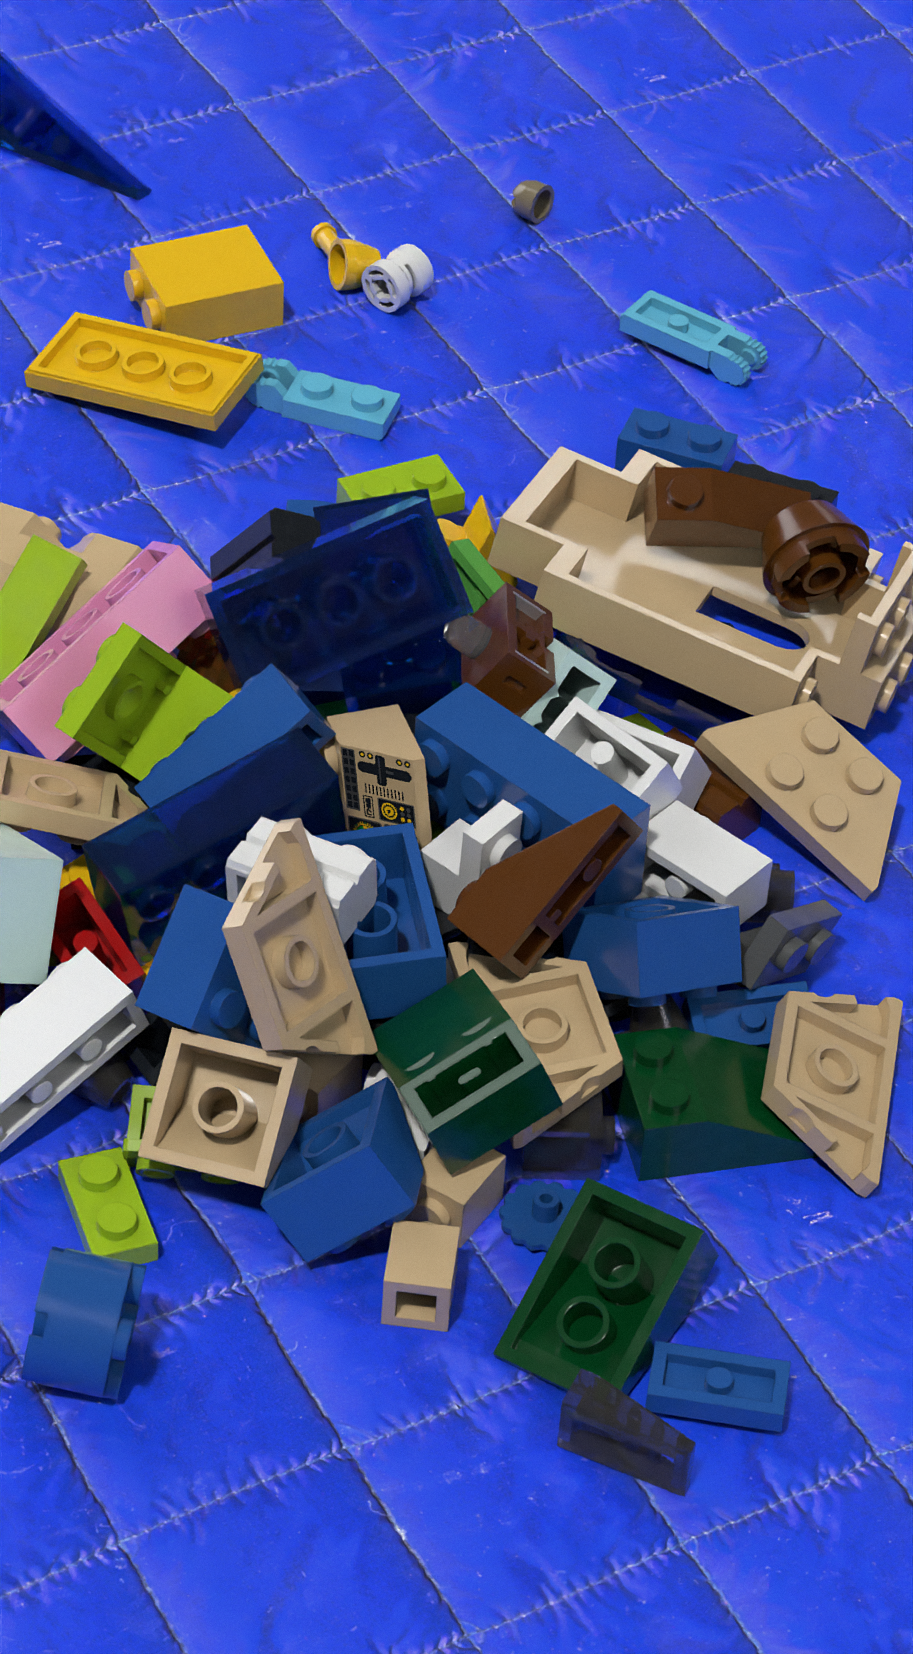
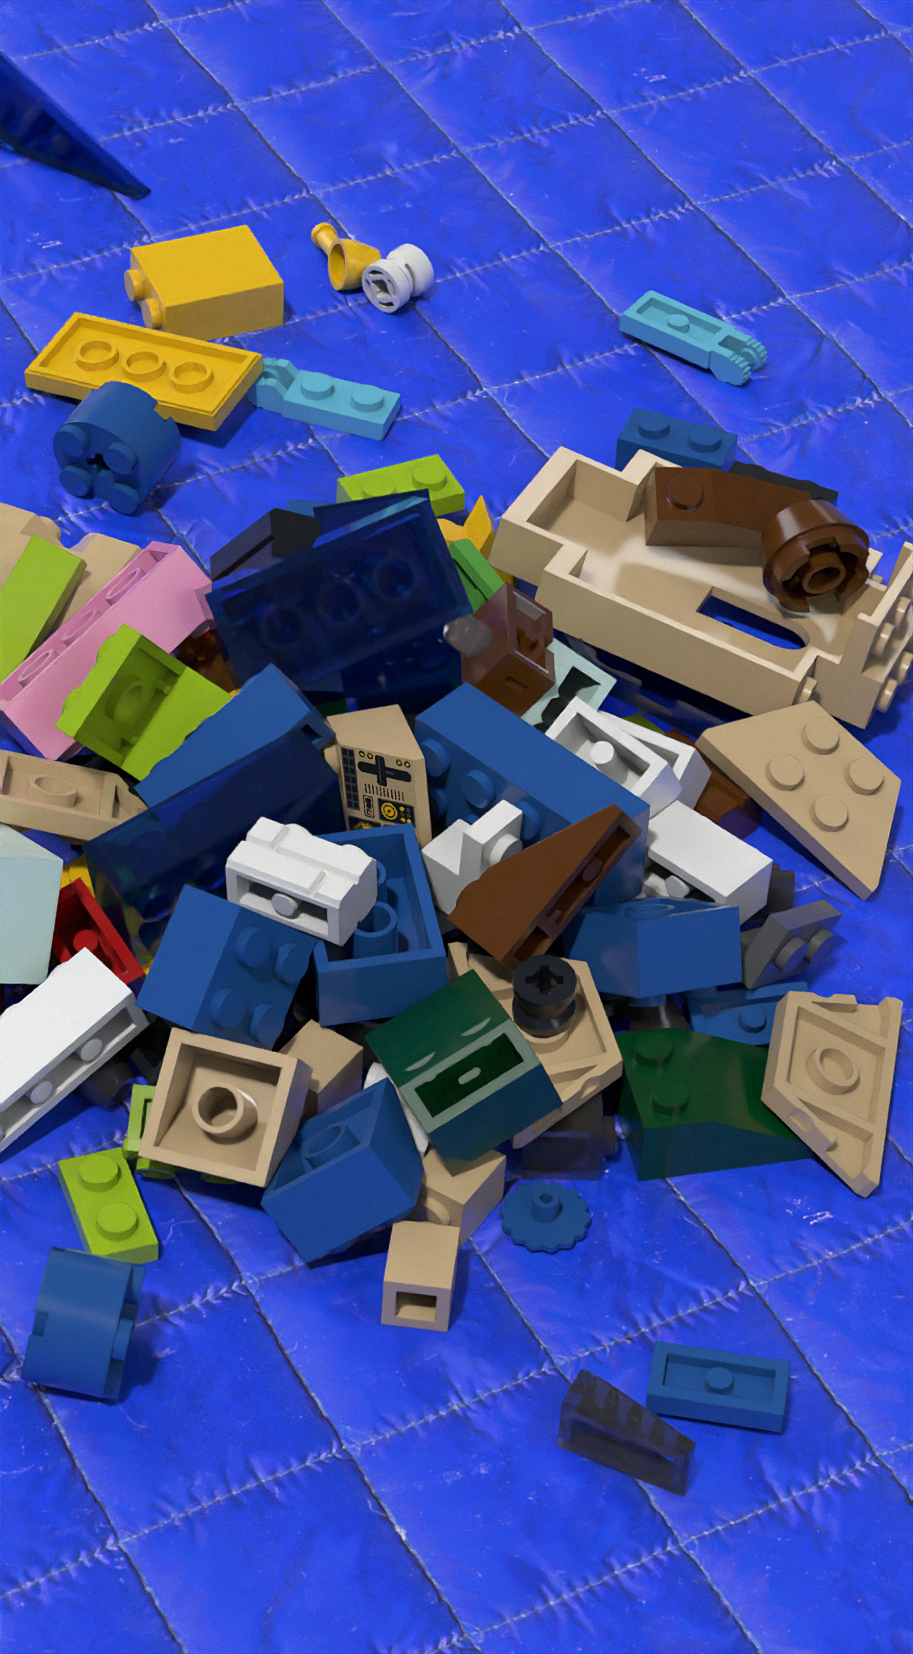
(116, 446): none -> blue brick
(294, 955): tan wing -> none
(533, 200): hinge -> none
(533, 1006): none -> black wheel
(607, 1291): dark green slope -> none

